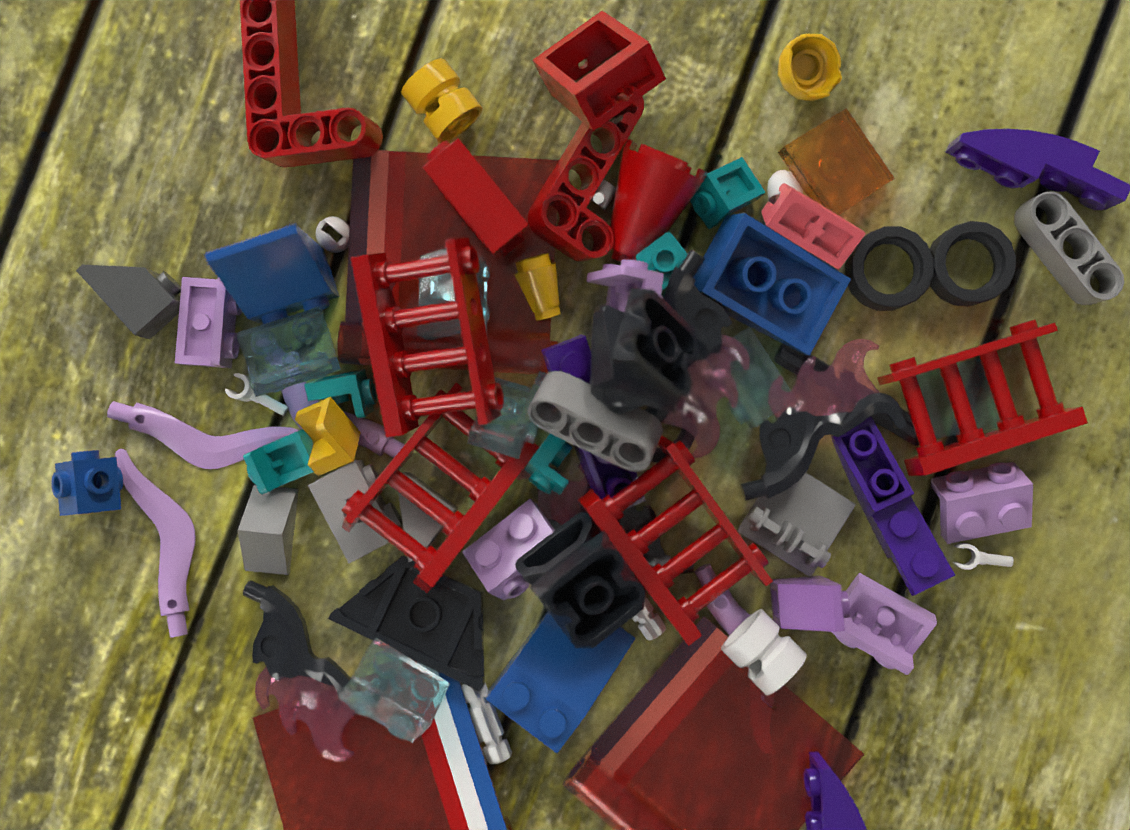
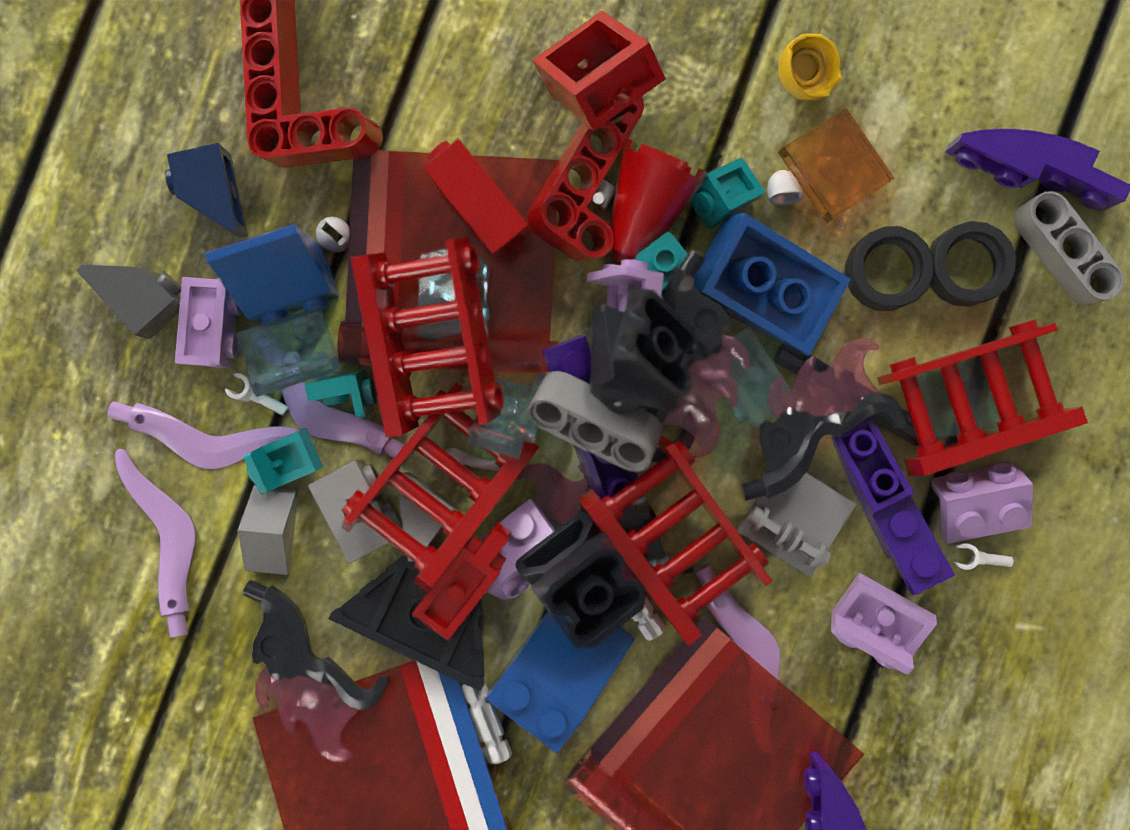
(87, 484): blue brick -> none
(208, 184): none -> dark blue slope
(332, 434): yellow panel -> none
(394, 691): clear light blue bracket -> none
(437, 94): yellow wheel -> none
(463, 582): none -> red hinge
(473, 461): none -> white hand
(539, 285): yellow cone -> none
(542, 476): teal bracket -> none
(768, 656): white wheel -> none
(809, 604): medium lavender slope -> none
(812, 226): coral hinge -> none

